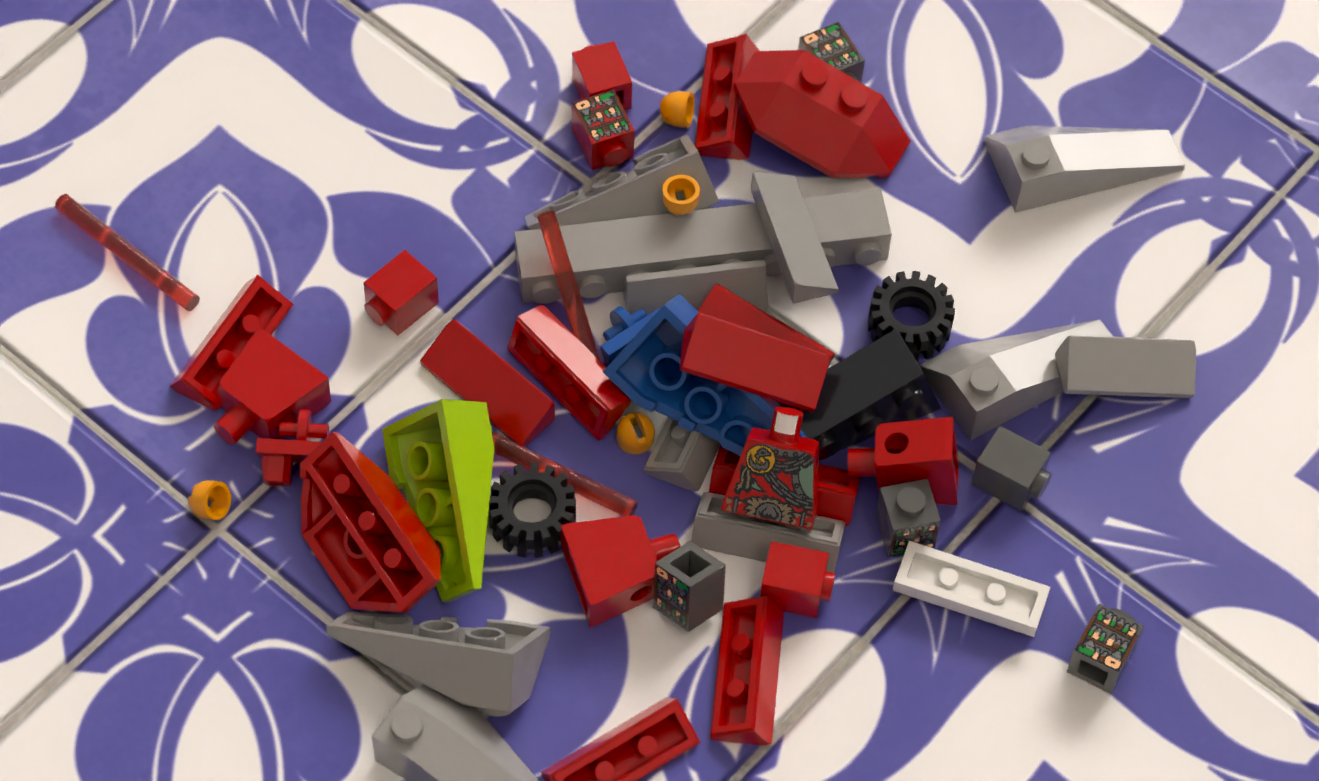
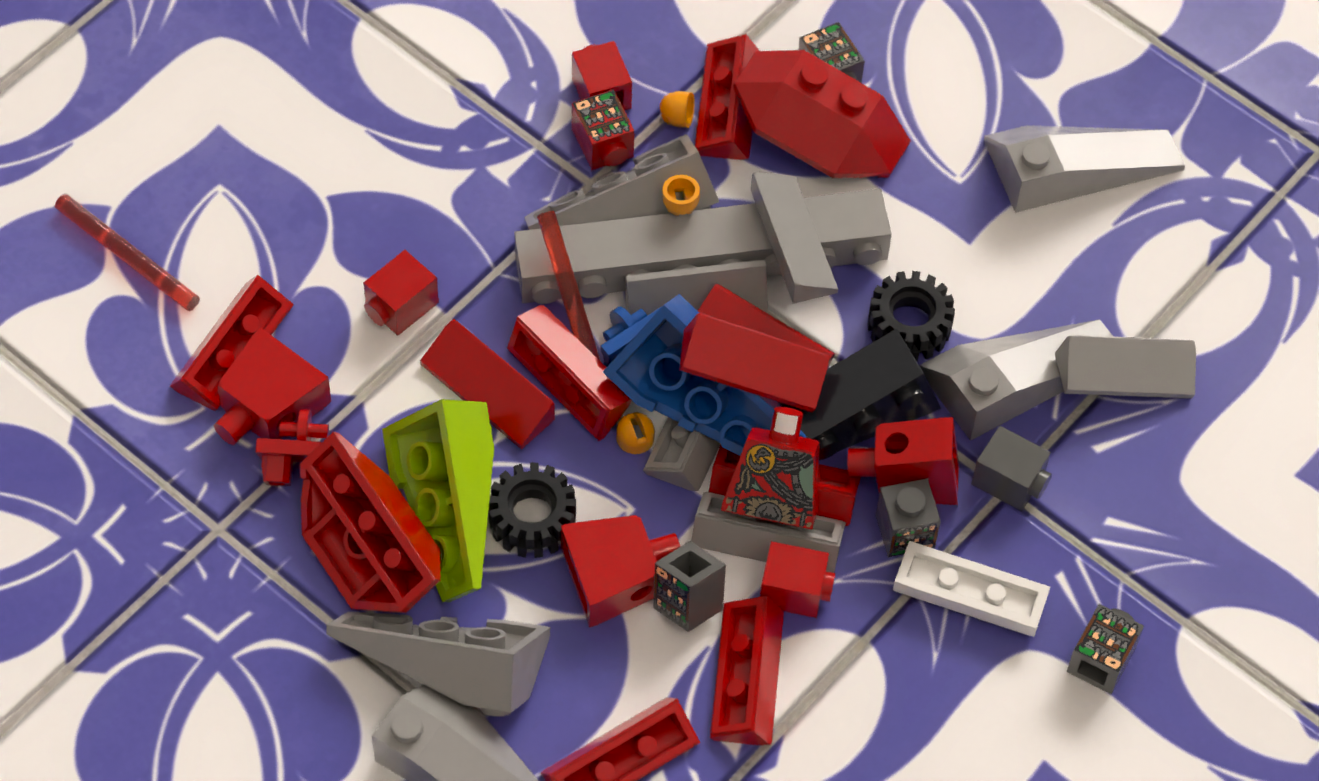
(213, 491): light orange hinge -> none
(582, 485): clear red bar -> none

